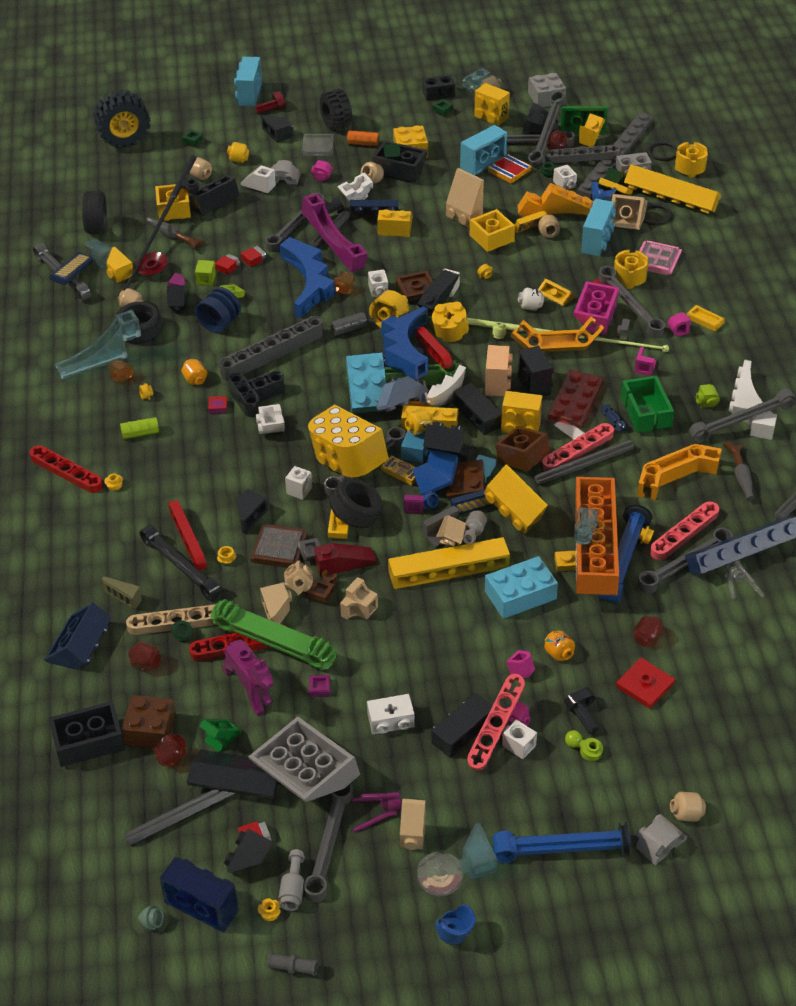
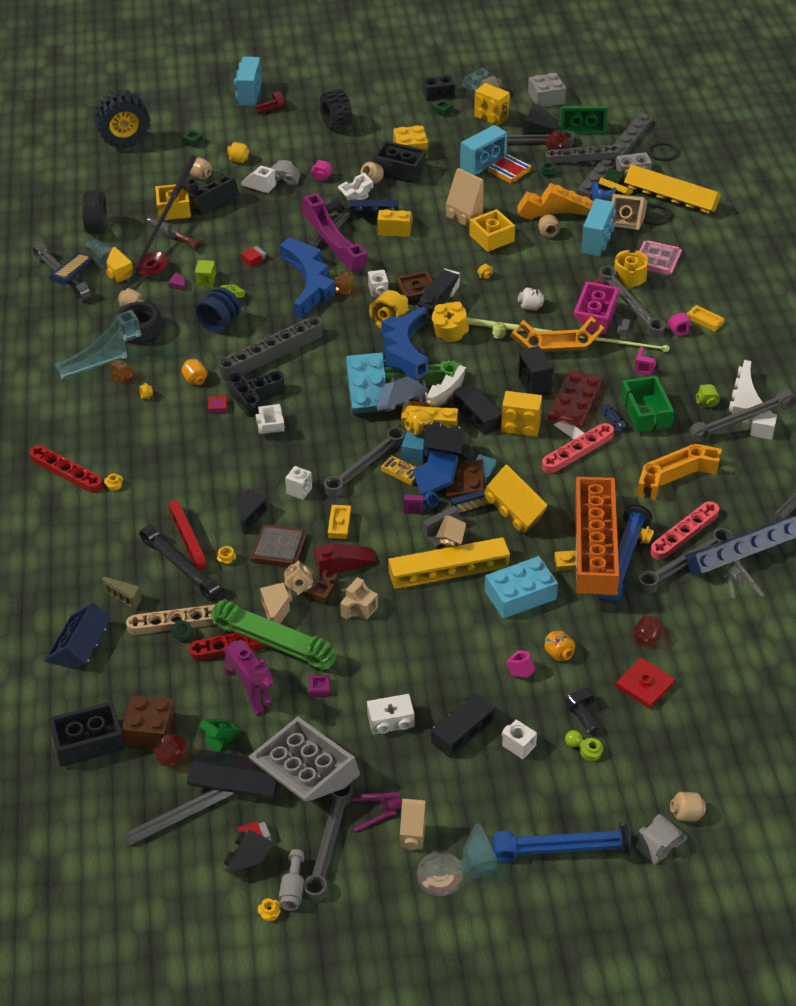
(139, 428): lime axle -> none
(144, 656): clear red head -> none
(151, 917): sand green plate -> none
(177, 297): black slope -> none
(199, 893): clear blue brick -> none
(227, 264): red piece -> none
(274, 241): dark grey piece -> none
(277, 127): black slope -> none
(292, 964): dark grey pin -> none
(307, 548): flat silver plate -> none
(317, 145): clear tile -> none
(347, 442): yellow brick -> none
(348, 323): dark grey axle -> none
(356, 503): black tyre -> none
(363, 138): orange axle -> none
(391, 150): dark green slope -> none
(434, 348): red beam -> none
(456, 925): blue hair -> none
(474, 526): light grey piece -> none
(495, 732): coral beam -> none
(498, 370): light nougat brick -> none
(521, 713): dark pink plate -> none
(522, 448): reddish brown brick -> none
(528, 221): yellow tile -> none
(547, 129): dark grey piece -> none
(556, 293): yellow slope -> none
(565, 177): white brick -> none
(584, 462): dark grey axle -> none
(586, 525): clear light blue leg -> none
(590, 133): yellow slope -> none
(691, 159): yellow brick -> none
(741, 470): dark grey piece -> none

